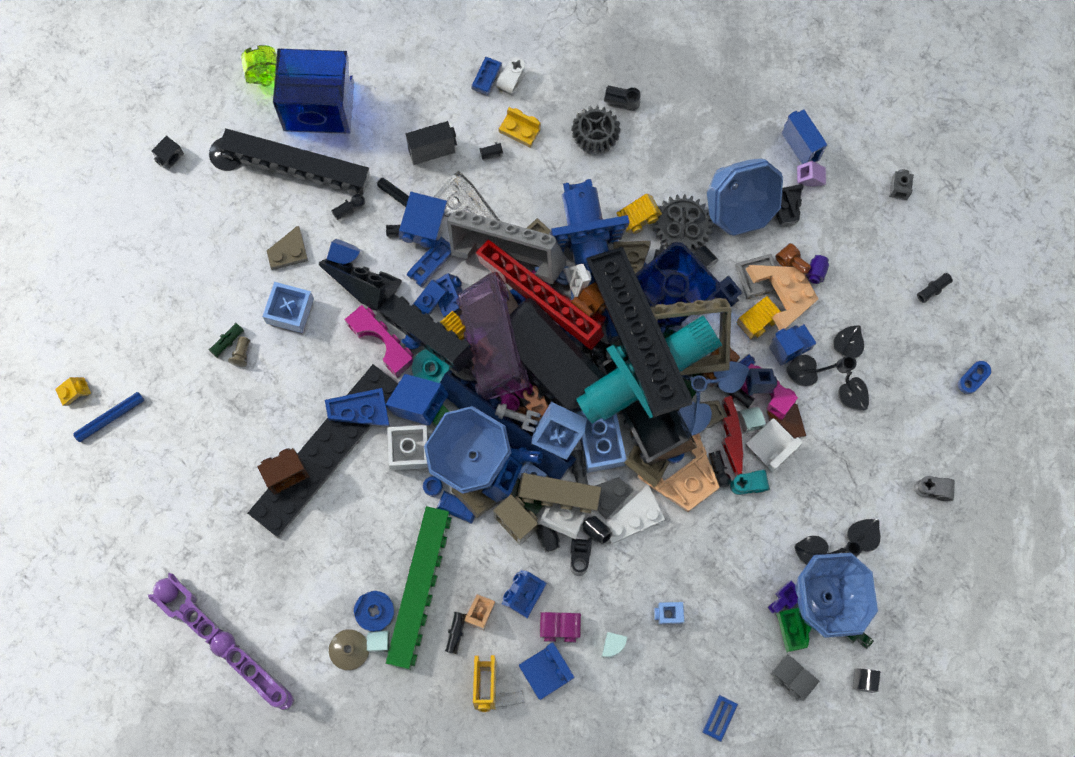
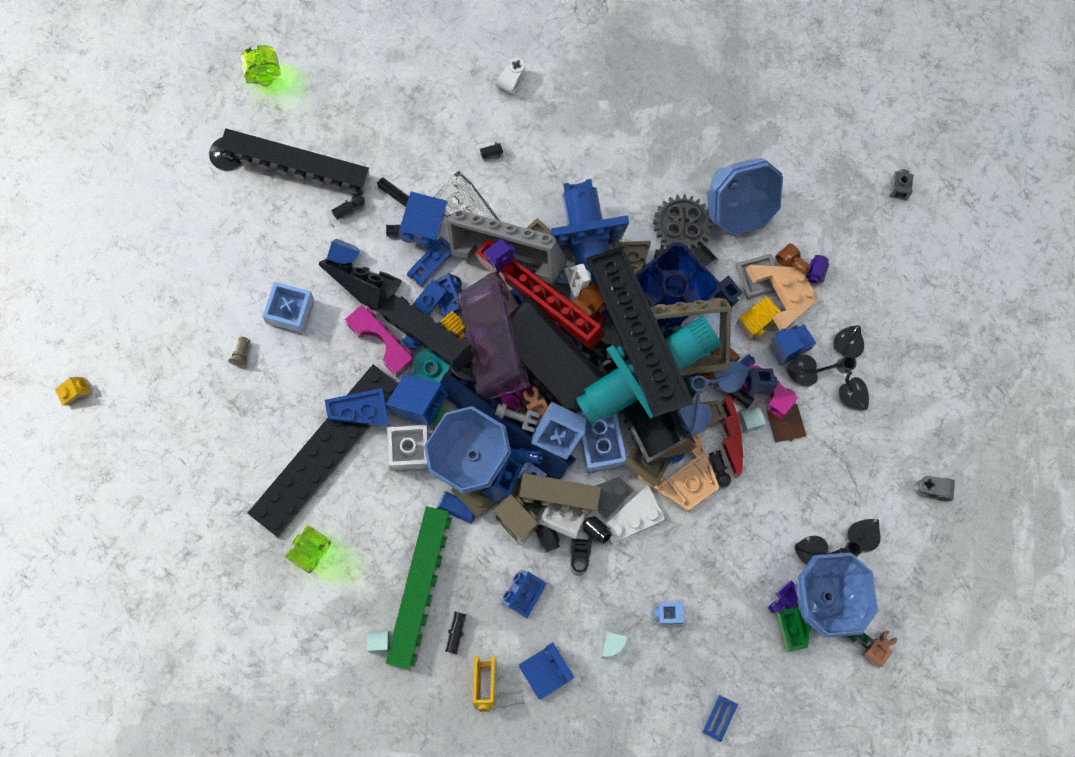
(108, 416): blue axle -> none
(167, 152): black brick -> none
(221, 642): medium lavender piece -> none
(226, 340): dark green pin -> none
(283, 471): reddish brown brick -> none
(287, 250): dark tan wing -> none
(308, 549): none -> clear neon green brick
(313, 91): clear blue piece -> none
(350, 660): dark tan dish -> none
(368, 601): blue plate -> none
(431, 142): black brick -> none
(432, 486): blue tile -> none
(479, 612): light nougat slope -> none
(486, 75): blue plate -> none
(499, 254): none -> dark purple brick
(520, 127): yellow bracket -> none
(560, 625): magenta brick -> none
(579, 469): dark grey pin -> none
(594, 122): dark grey gear -> none
(610, 331): blue plate -> none
(621, 97): black piece -> none
(640, 213): yellow brick -> none
(753, 483): teal piece -> none
(773, 444): white bracket -> none
(790, 205): black wing -> none
(794, 678): dark grey brick -> none
(804, 137): blue brick -> none
(811, 174): lavender brick -> none
(866, 680): black brick -> none
(879, 650): none -> nougat plate
(934, 287): black pin -> none
(973, 378): blue plate -> none

